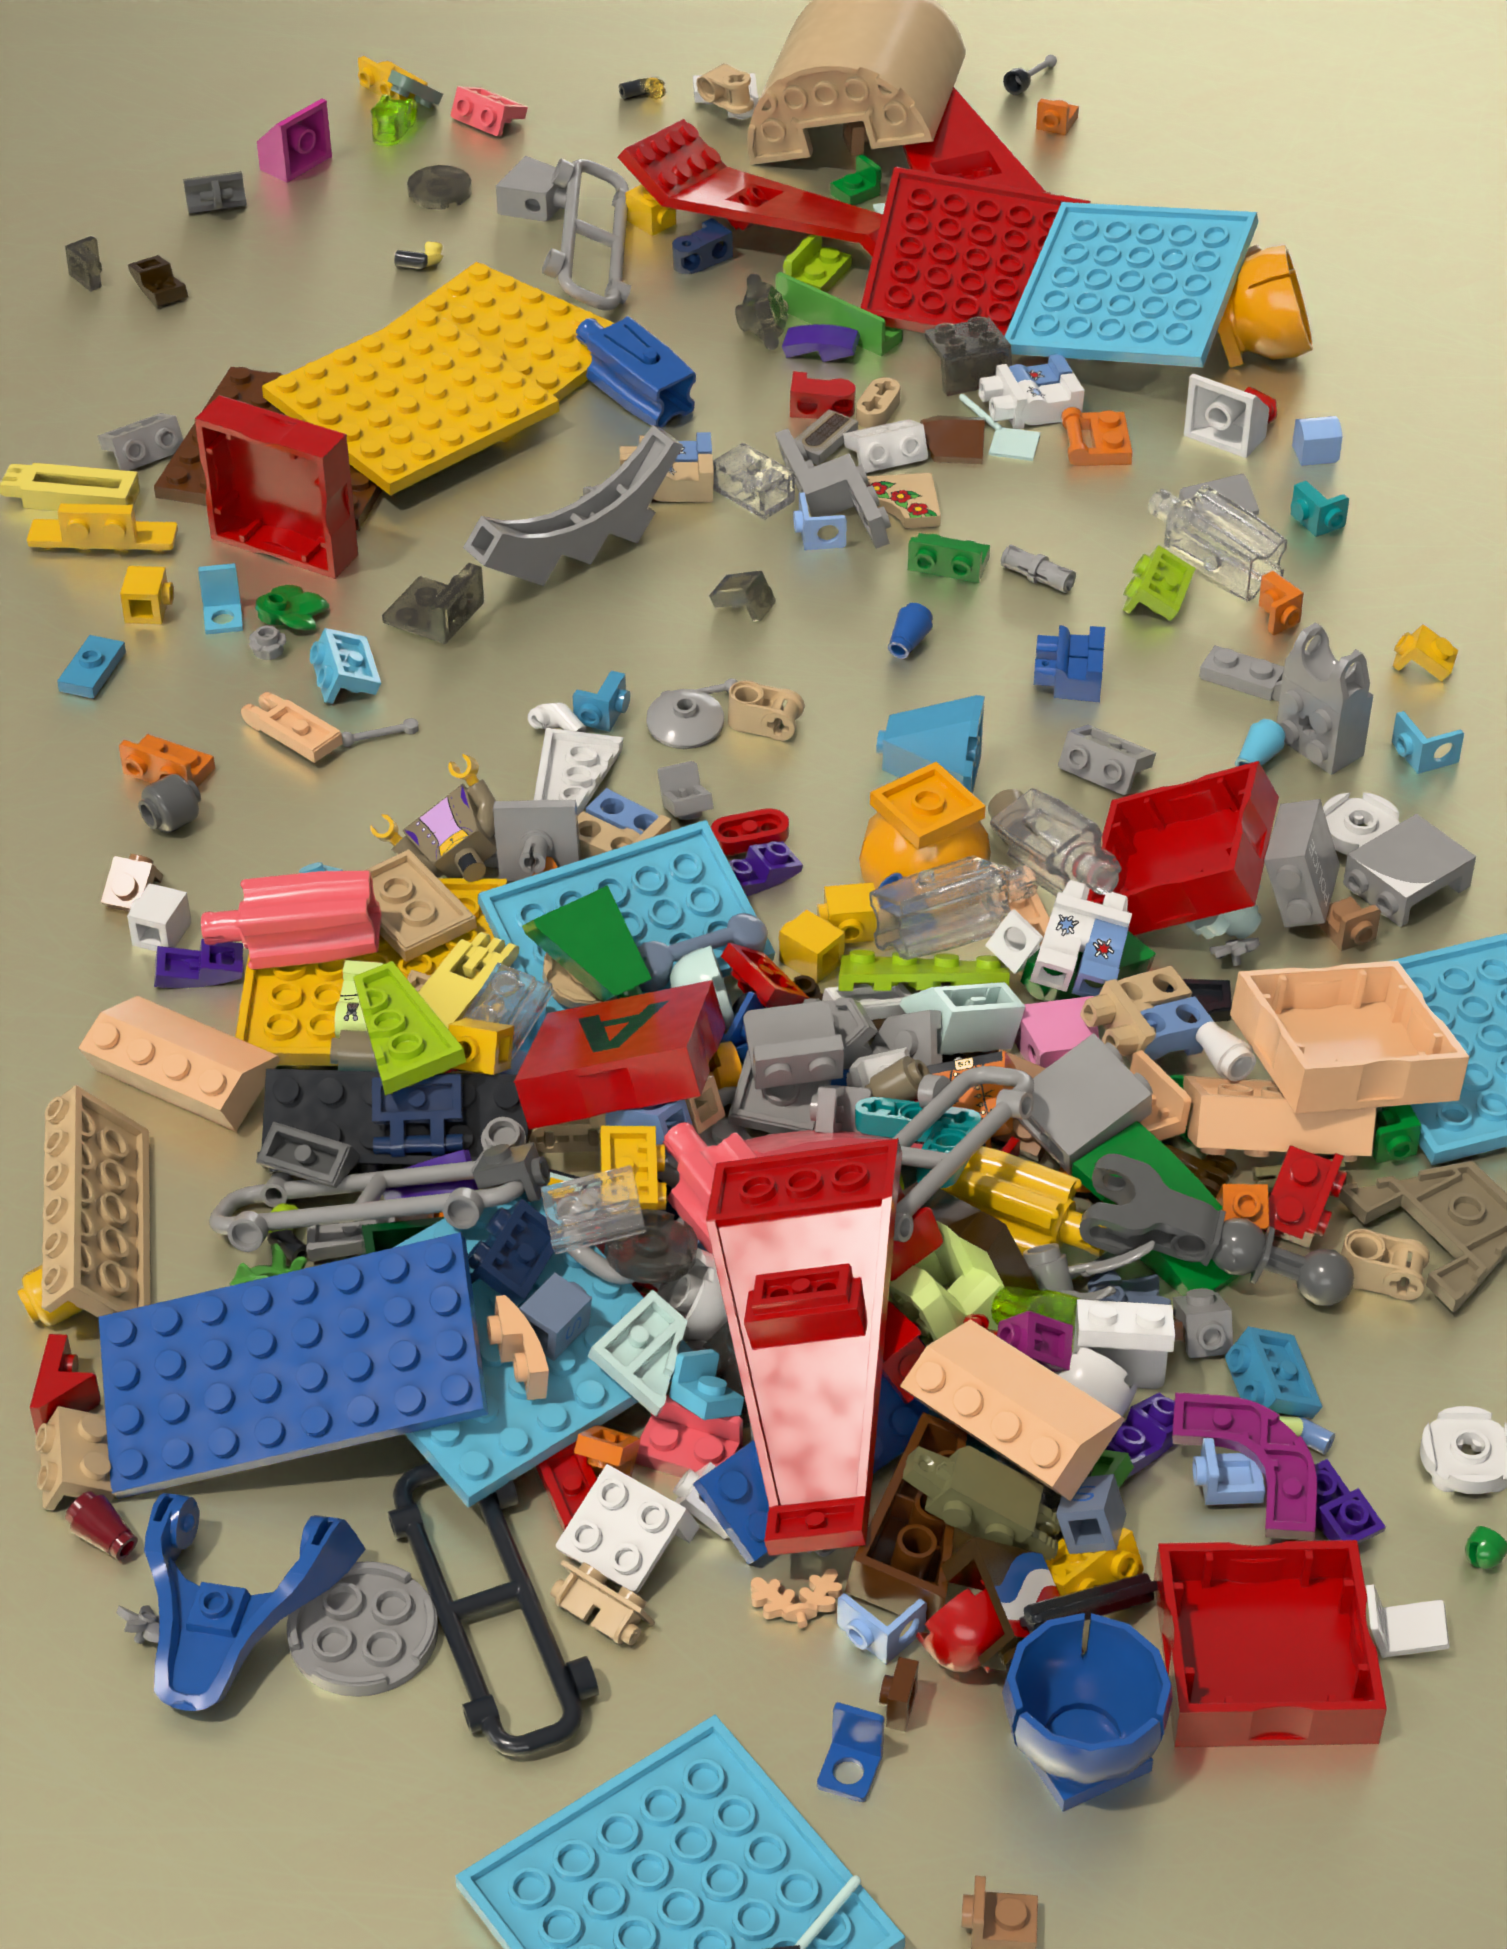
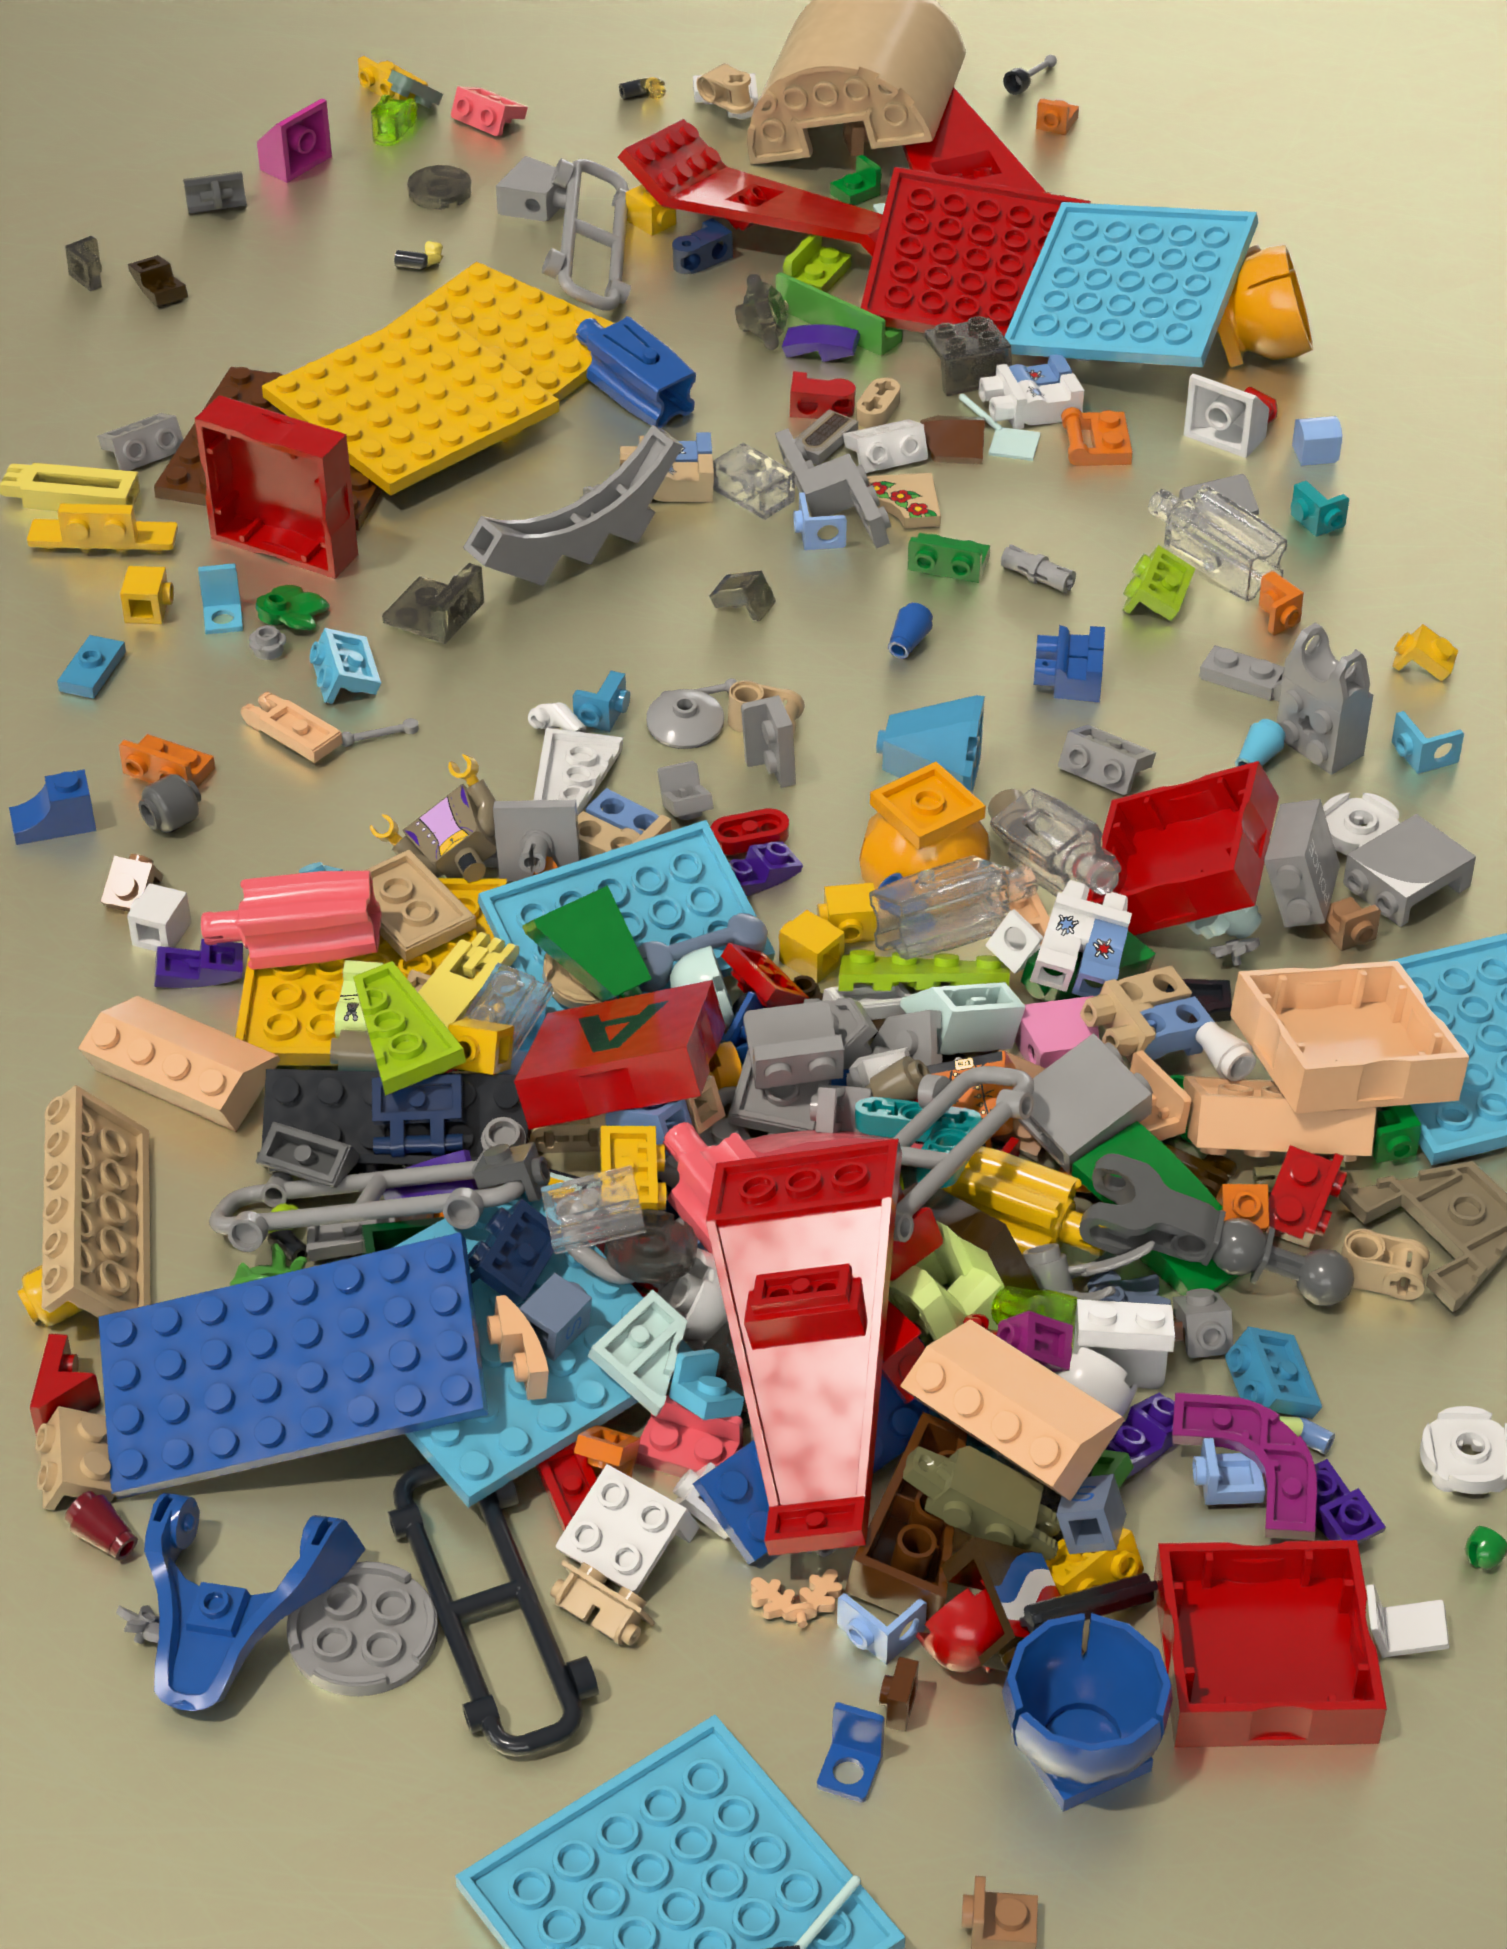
(56, 811): none -> blue arch
(769, 738): none -> light grey bracket

